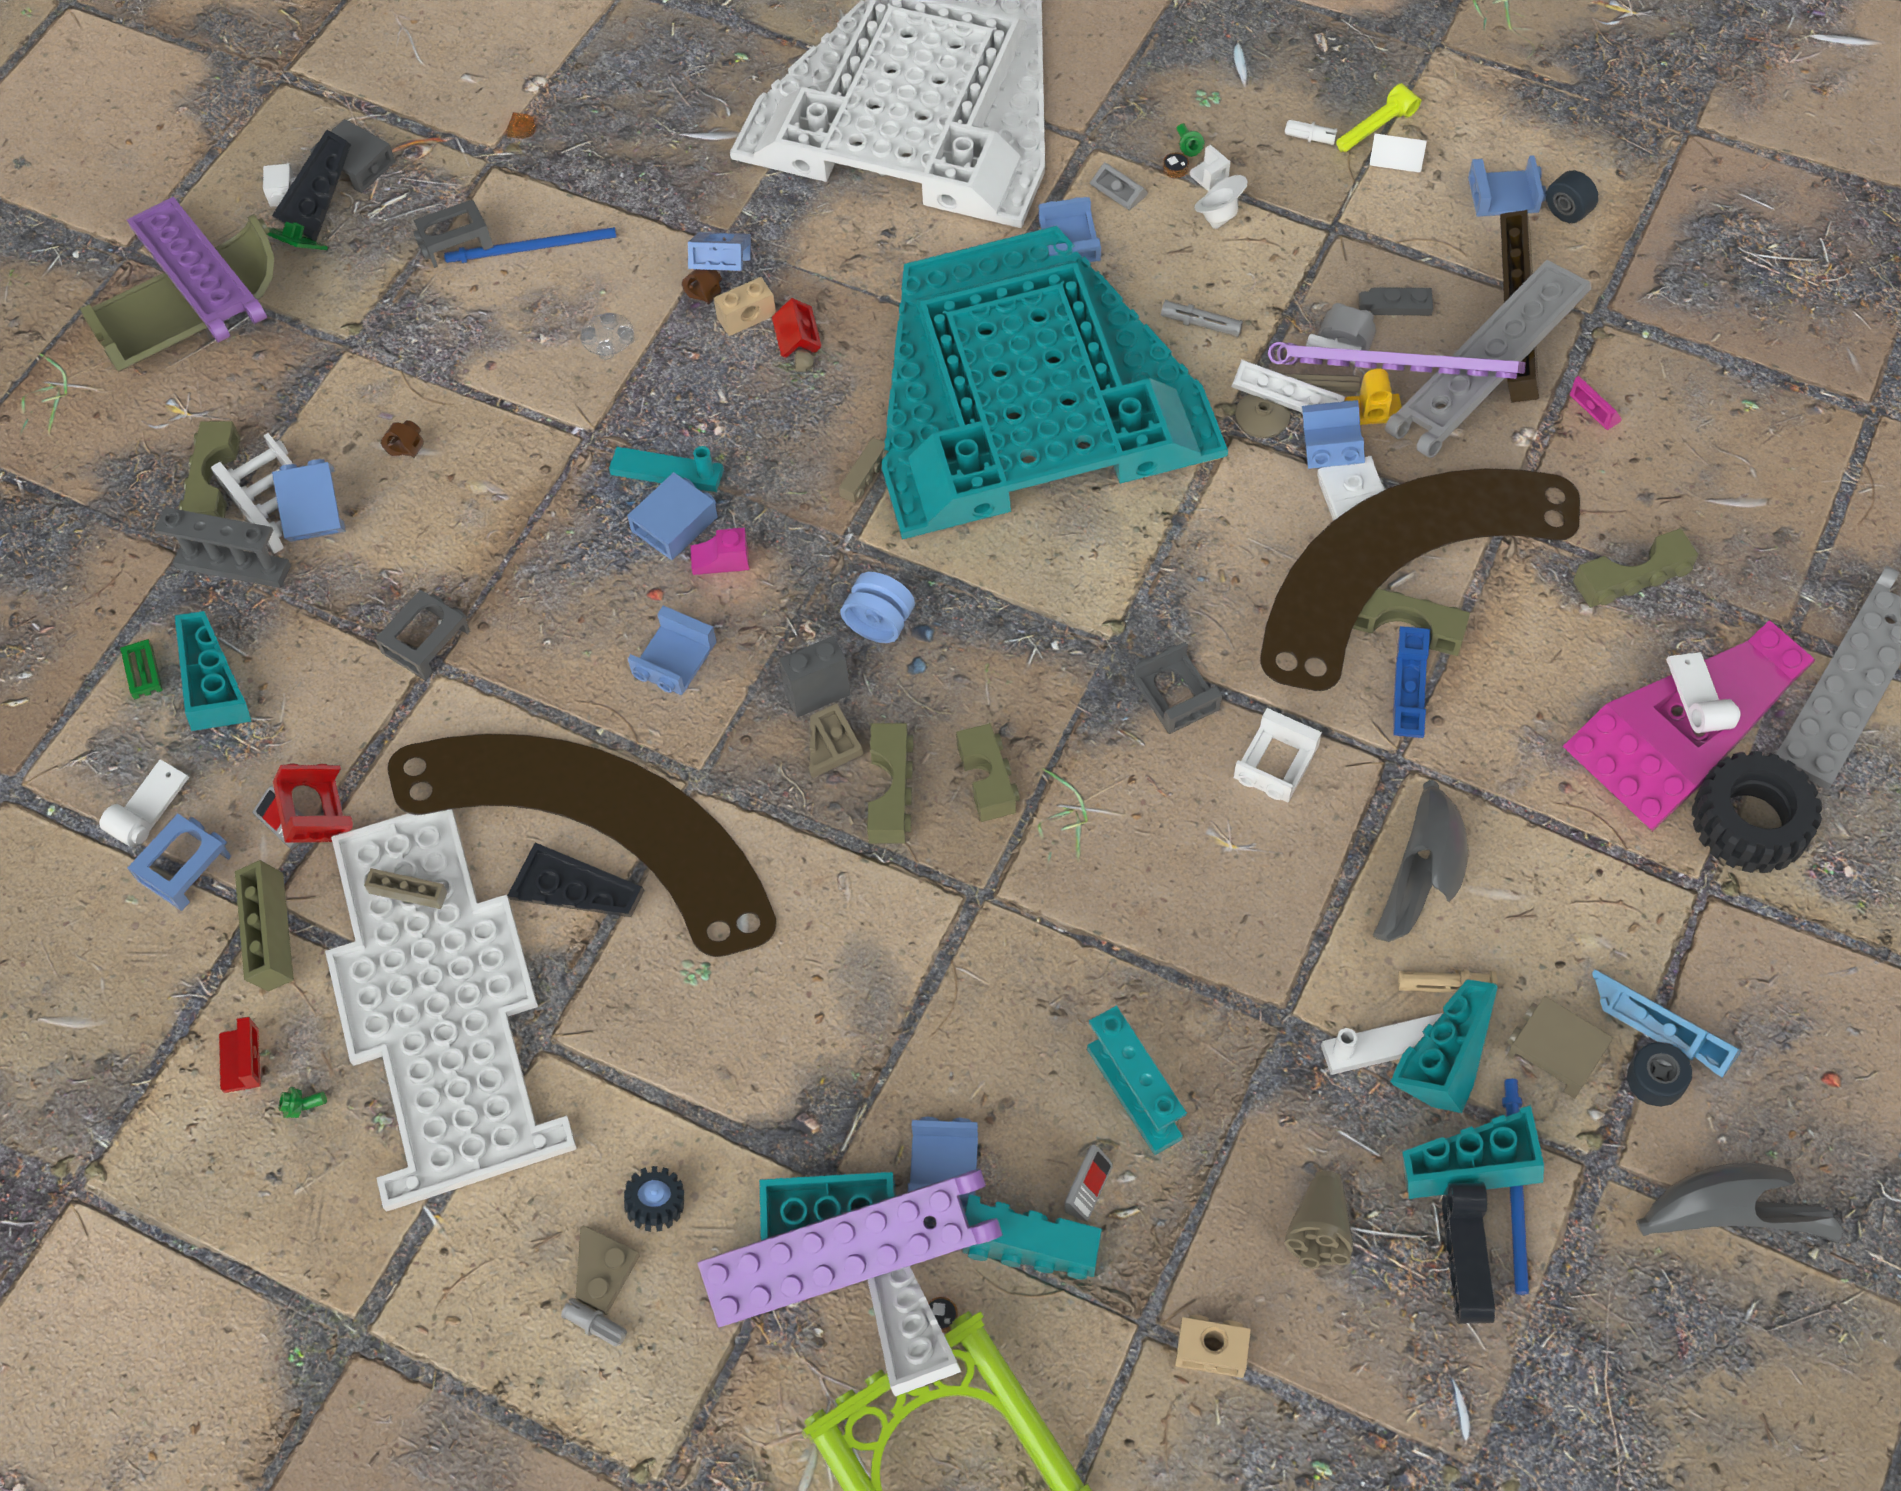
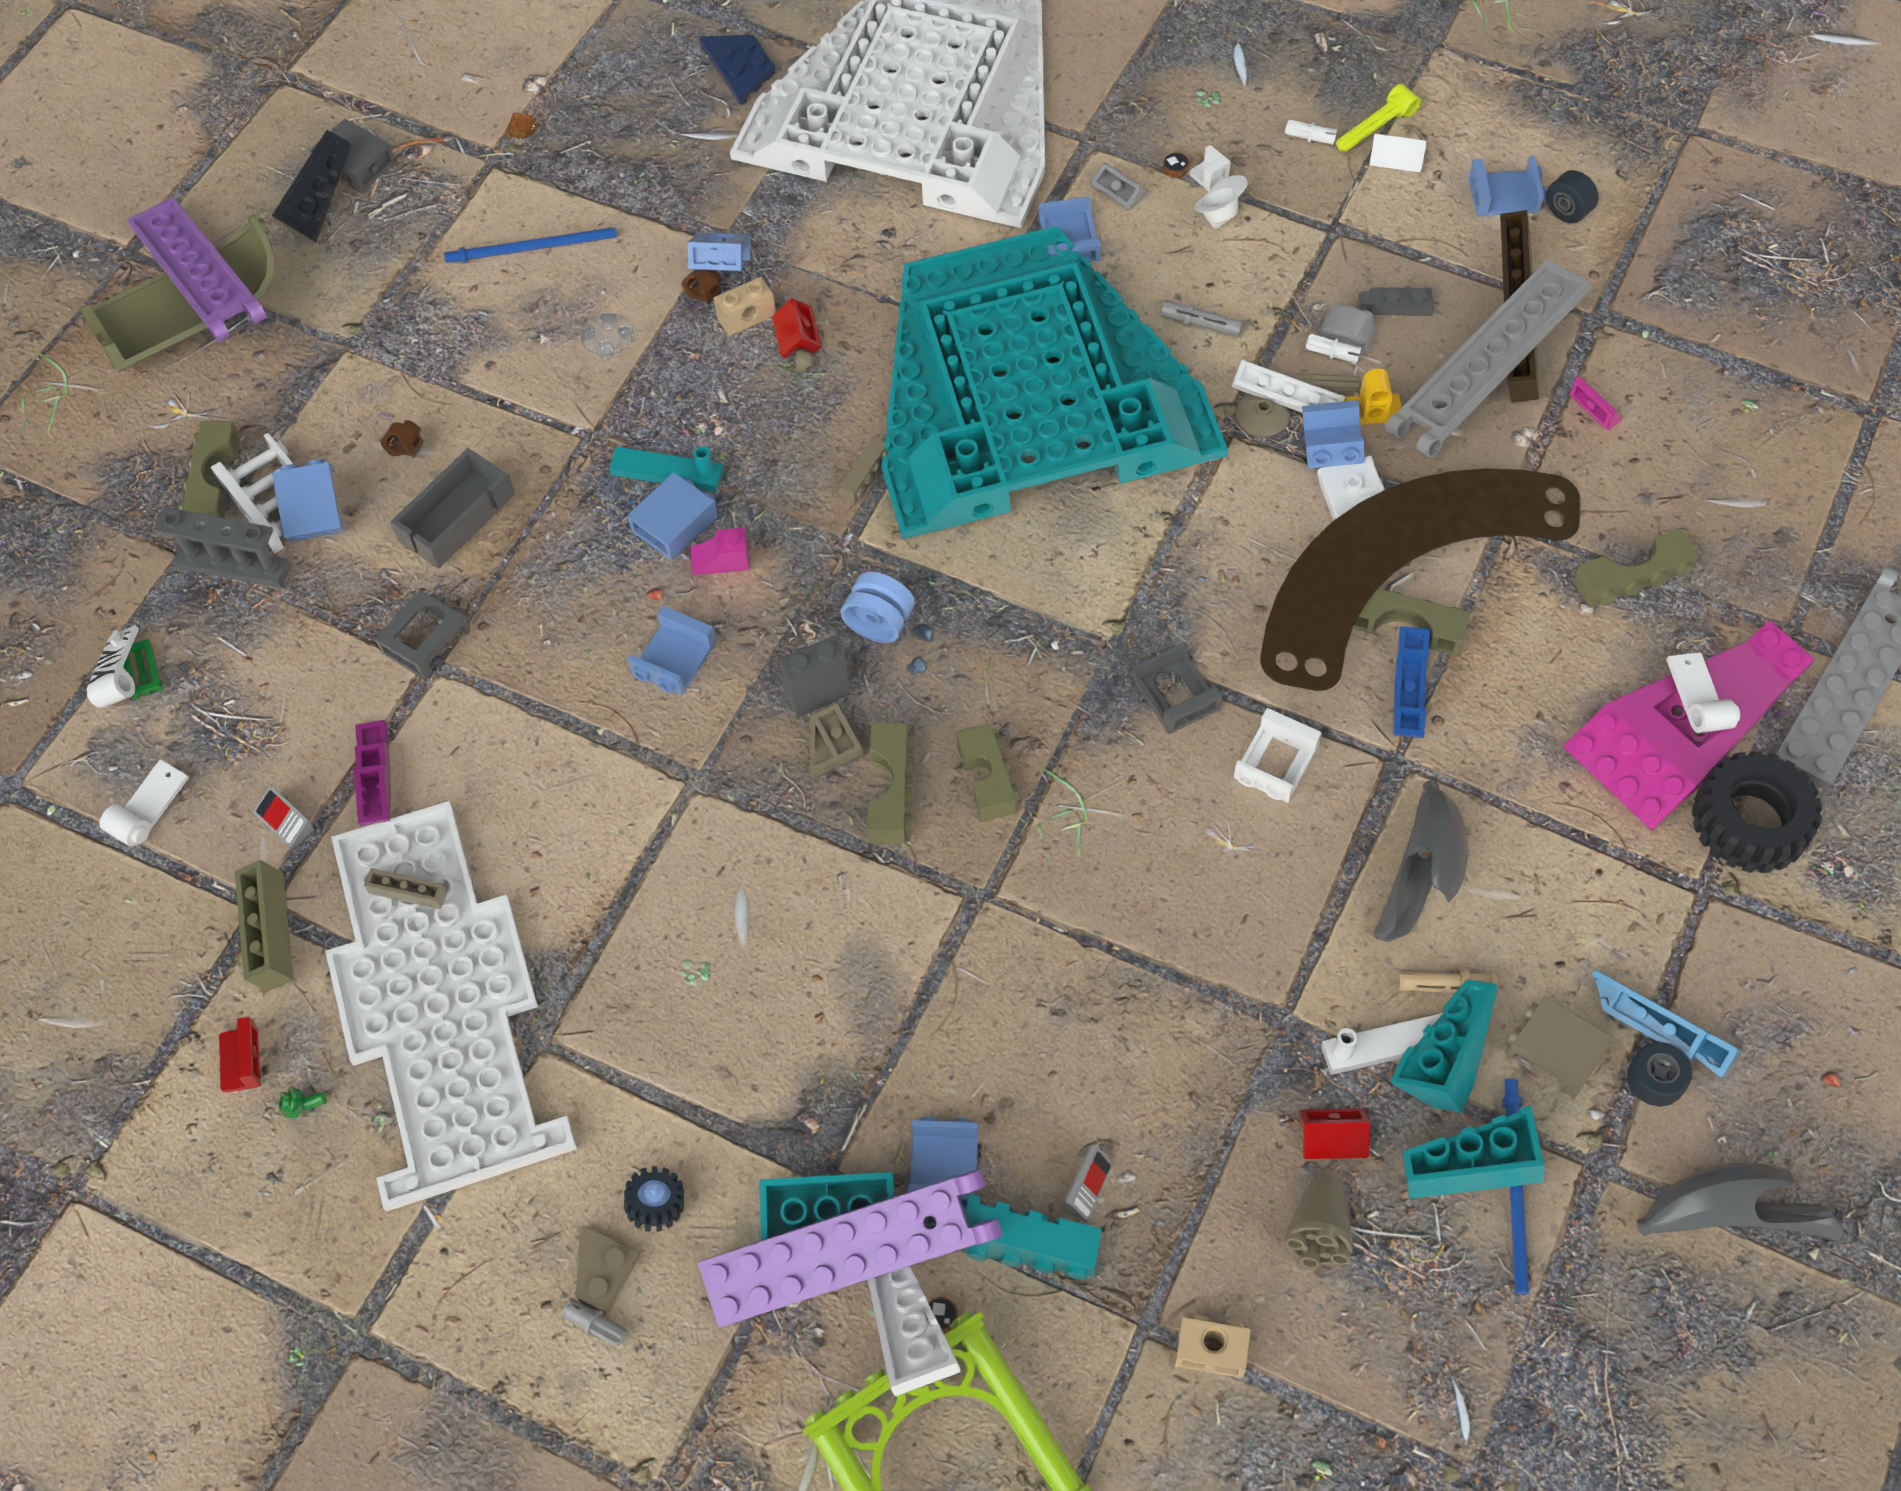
(109, 680): none -> white door
(174, 890): medium blue panel -> none
(207, 682): teal wedge -> none
(276, 182): white brick -> none
(293, 236): green piece -> none
(310, 828): red panel -> none
(372, 773): none -> magenta slope
(431, 244): dark grey panel -> none
(453, 507): none -> dark grey piece
(572, 884): black wing -> none
(615, 797): dark brown piece -> none
(739, 62): none -> dark blue wing
(1136, 1080): teal fence -> none
(1190, 142): green plate -> none
(1335, 1133): none -> red panel
(1394, 361): hinge -> none
(1467, 1252): black beam -> none

